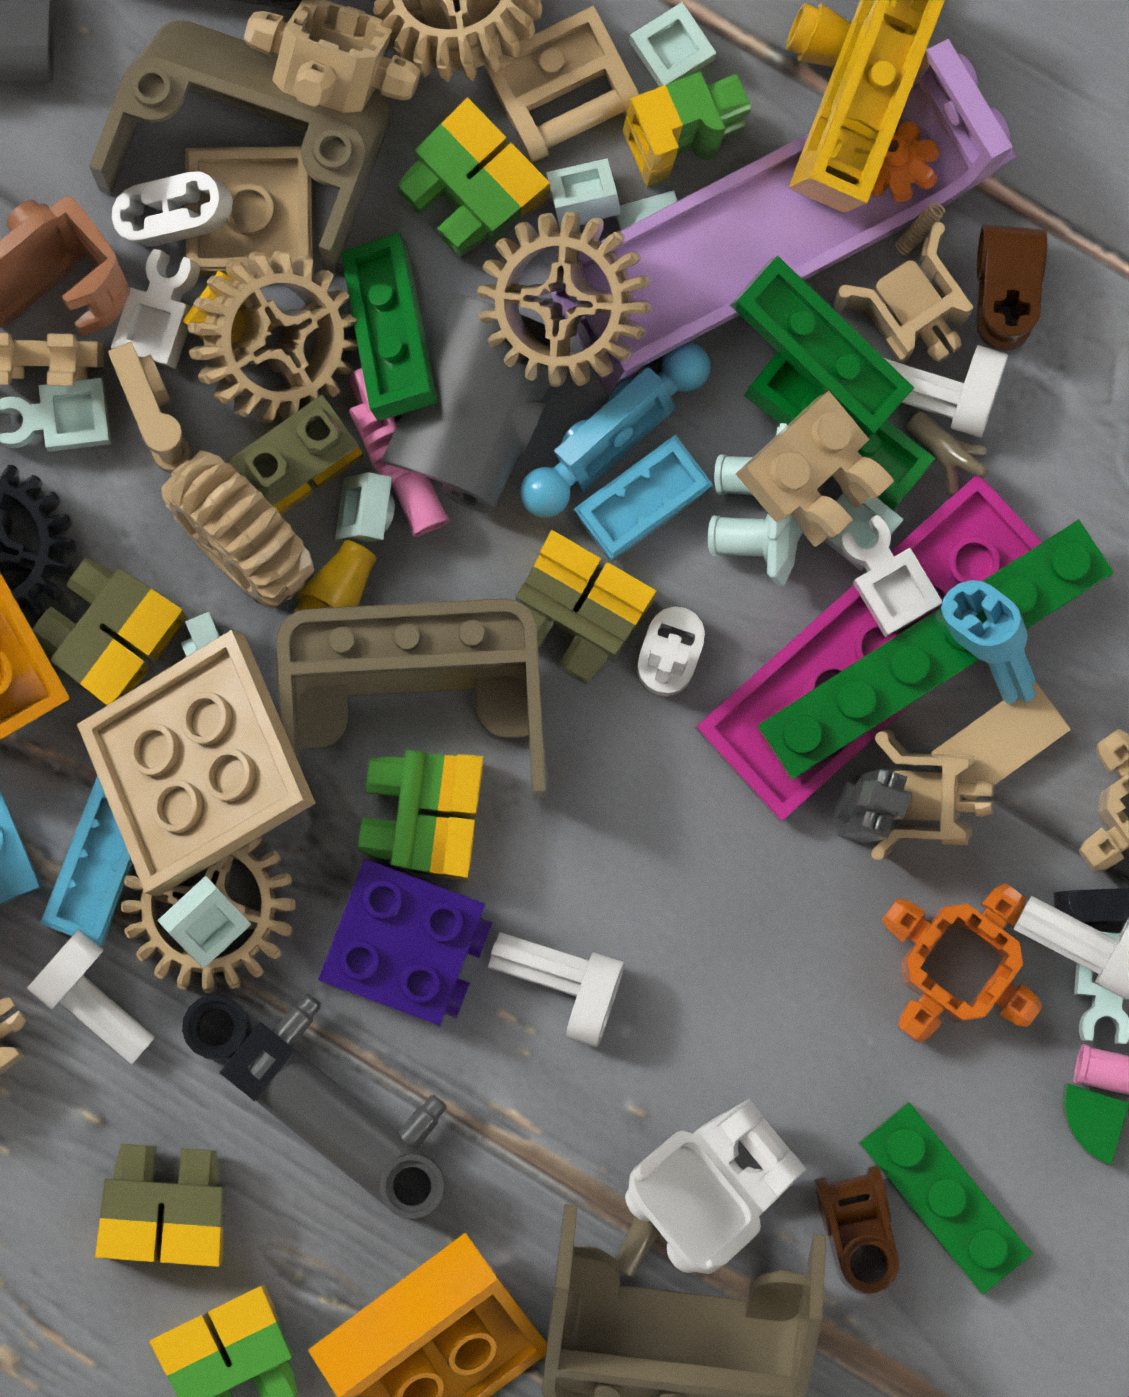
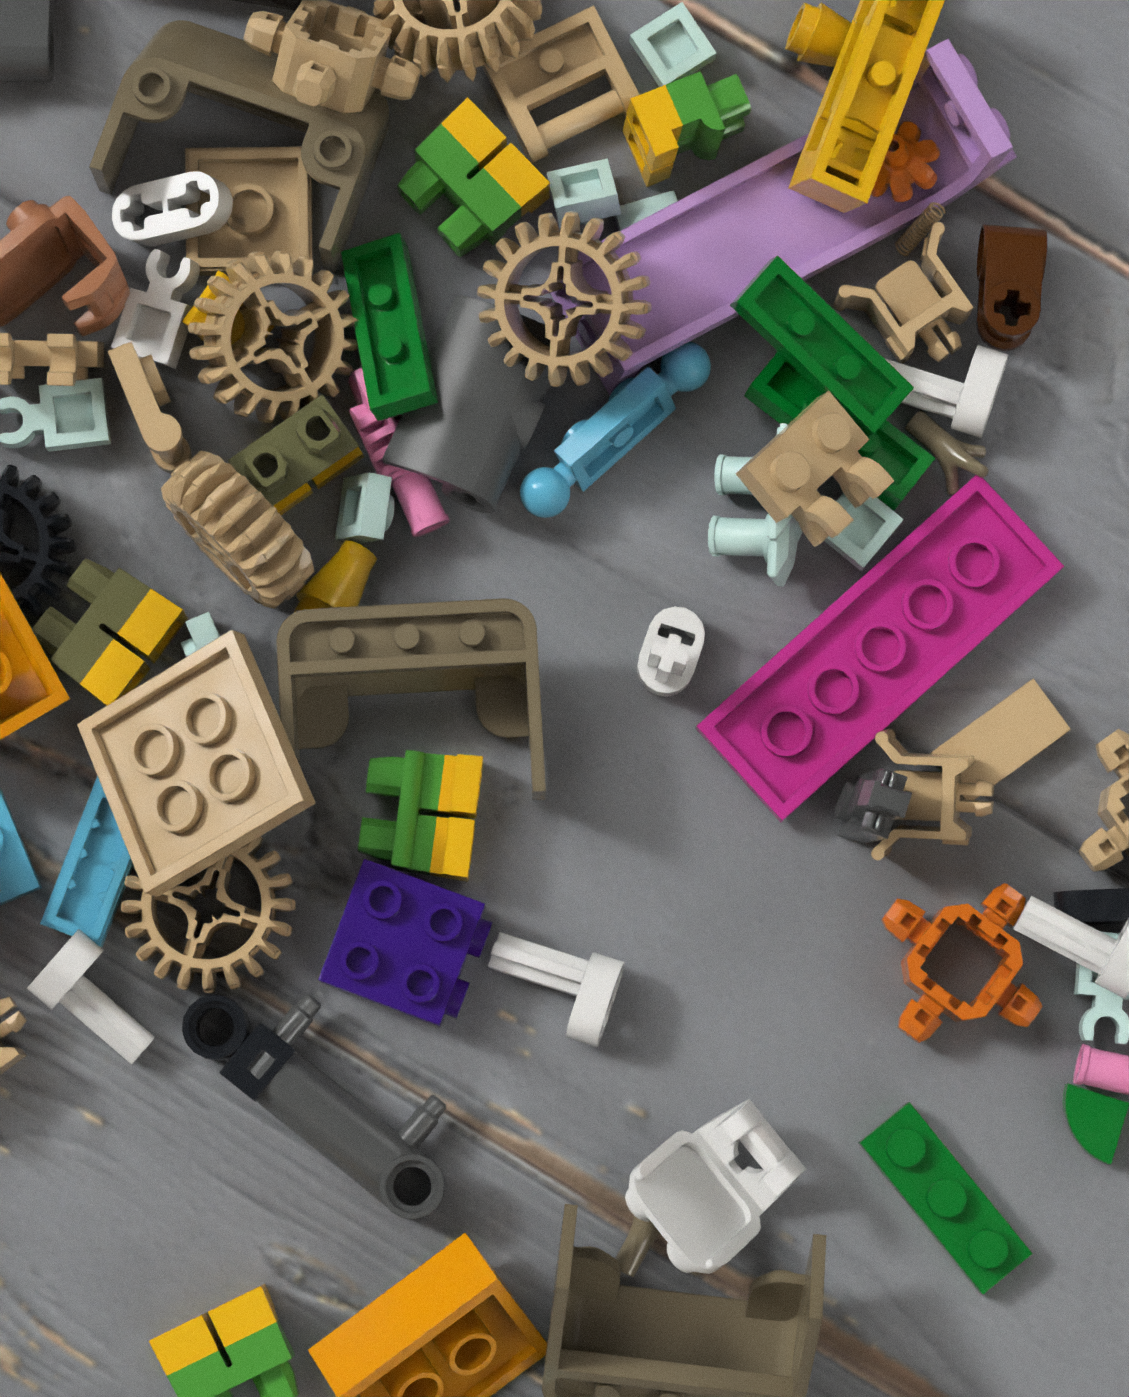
(191, 1213): olive hips -> none
(204, 922): light aqua plate -> none
(606, 616): hips -> none
(643, 498): medium azure plate -> none
(858, 1225): reddish brown piece -> none
(894, 586): white plate -> none
(925, 655): green plate -> none
(996, 641): medium azure piece -> none

